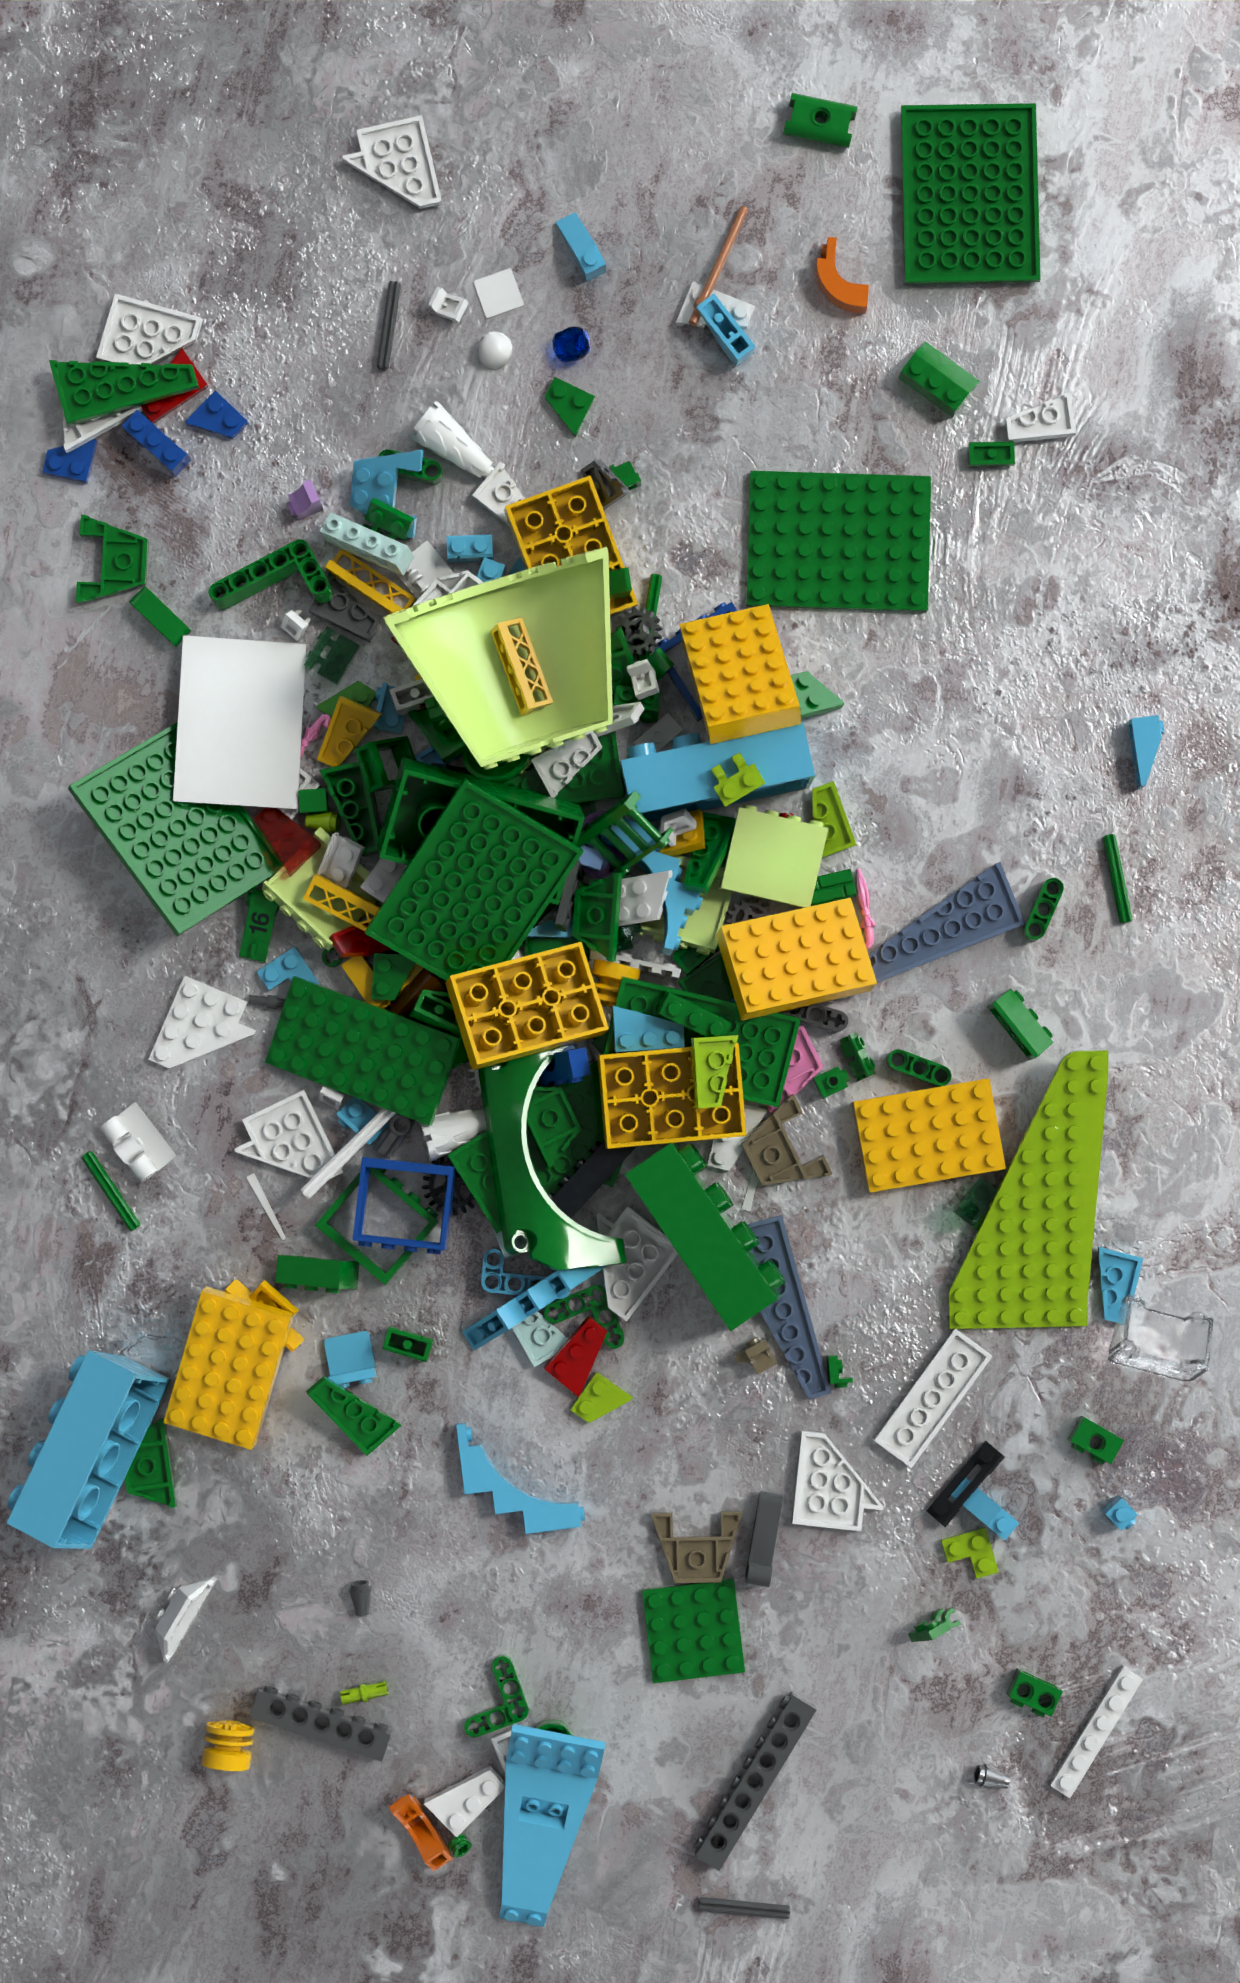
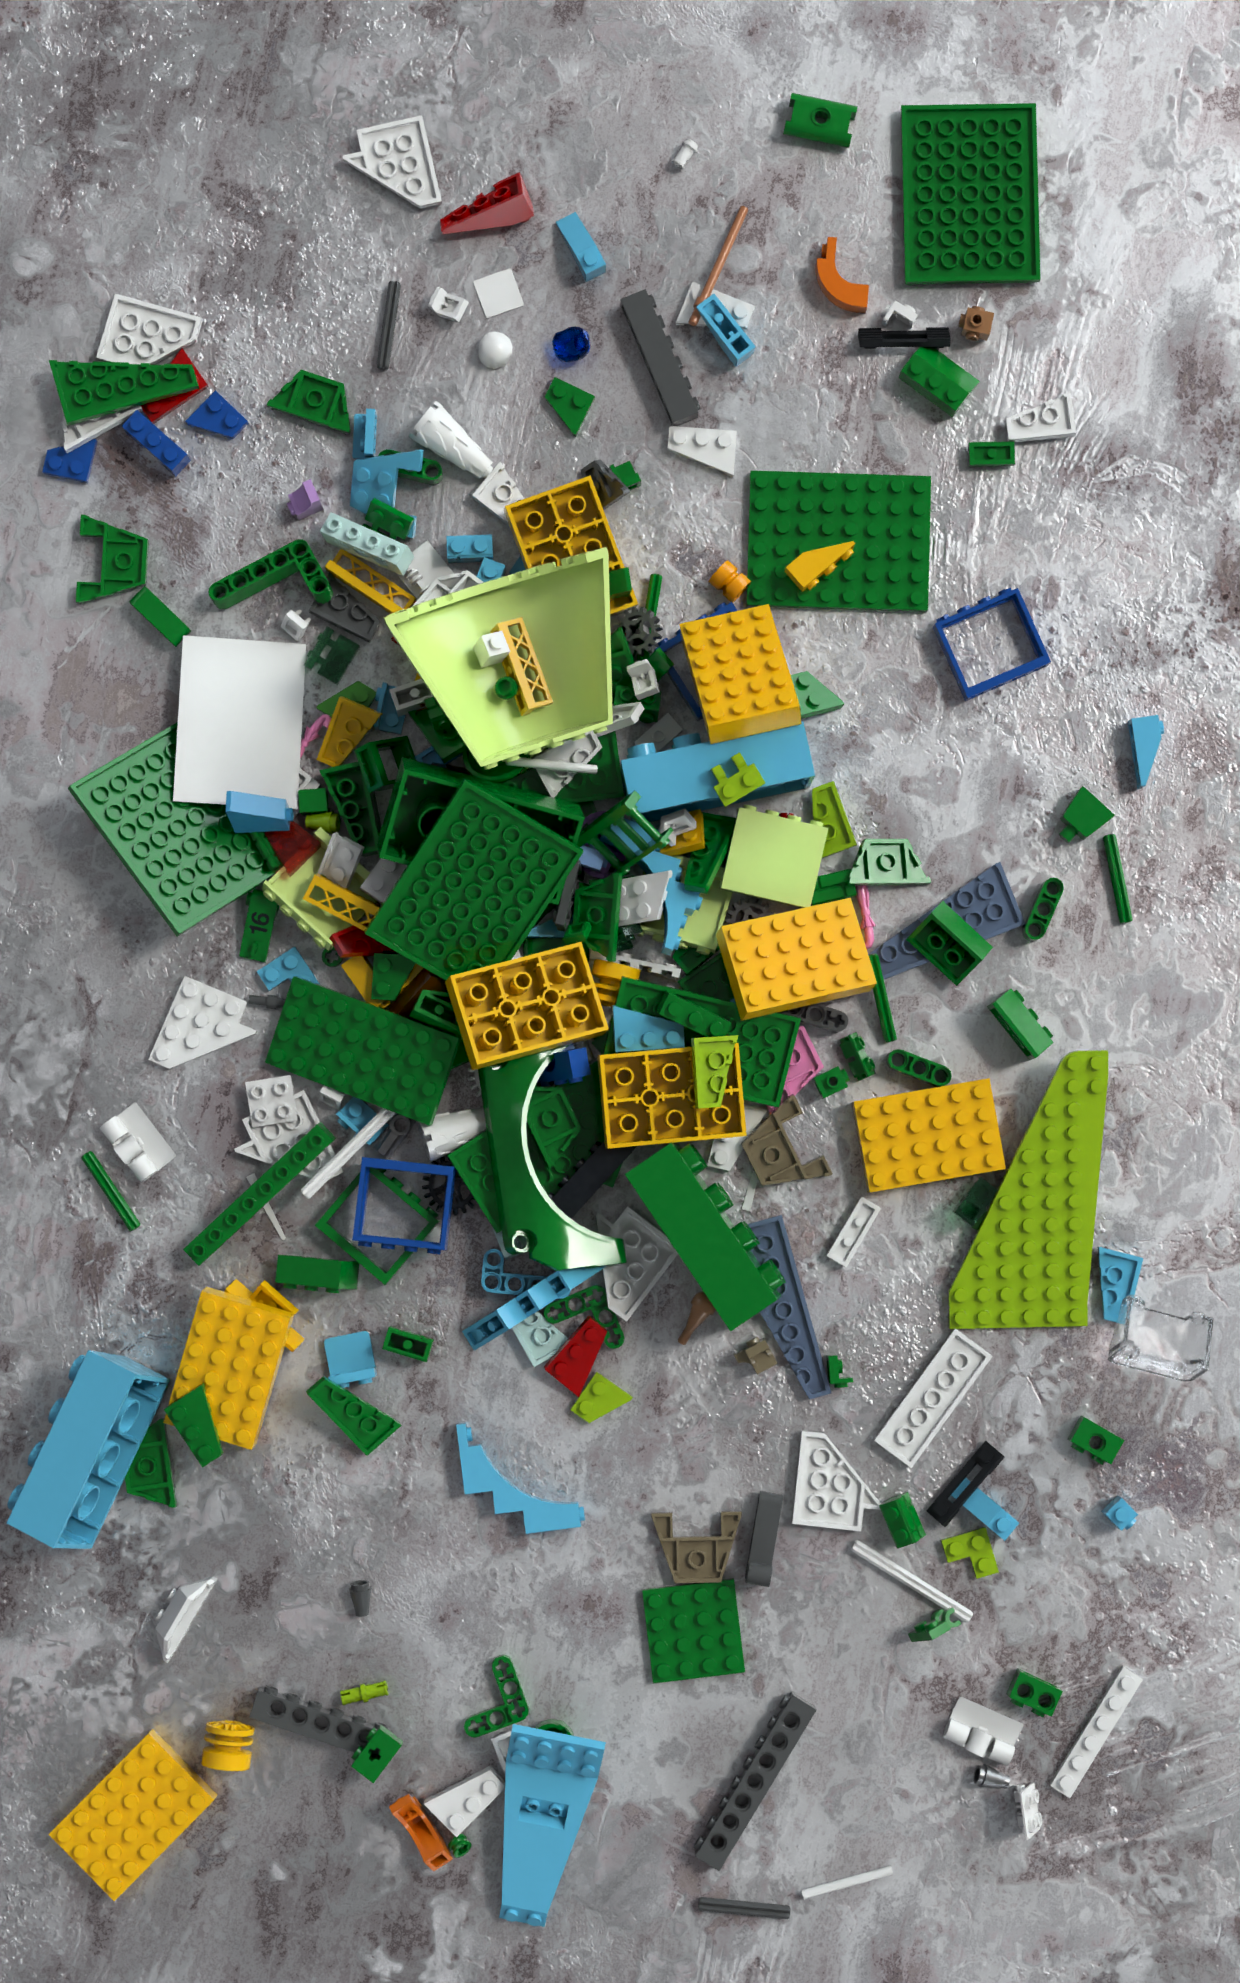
(133, 1815): none -> yellow brick
(195, 1424): none -> green wing
(257, 813): none -> dark azure slope
(259, 1193): none -> green brick
(266, 850): none -> green axle
(271, 1101): none -> white hinge
(314, 400): none -> green wing
(365, 434): none -> medium azure bracket
(372, 1766): none -> green brick
(491, 649): none -> brick
(502, 207): none -> red wedge
(506, 688): none -> green plate
(554, 765): none -> white bar
(577, 932): none -> green tile
(659, 358): none -> dark grey brick
(688, 149): none -> white pin
(699, 1312): none -> medium nougat piece
(706, 446): none -> white wing
(729, 581): none -> light orange wheel
(813, 564): none -> yellow slope
(847, 1882): none -> white bar
(853, 1231): none -> white plate
(882, 1001): none -> green axle
(887, 864): none -> wing
(902, 1520): none -> green brick
(903, 313): none -> white bracket
(911, 1580): none -> white axle
(931, 337): none -> black container
(949, 943): none -> green slope
(976, 323): none -> medium nougat brick
(982, 1731): none -> white panel
(983, 606): none -> blue window
(1028, 1818): none -> white hinge
(1083, 816): none -> green torso

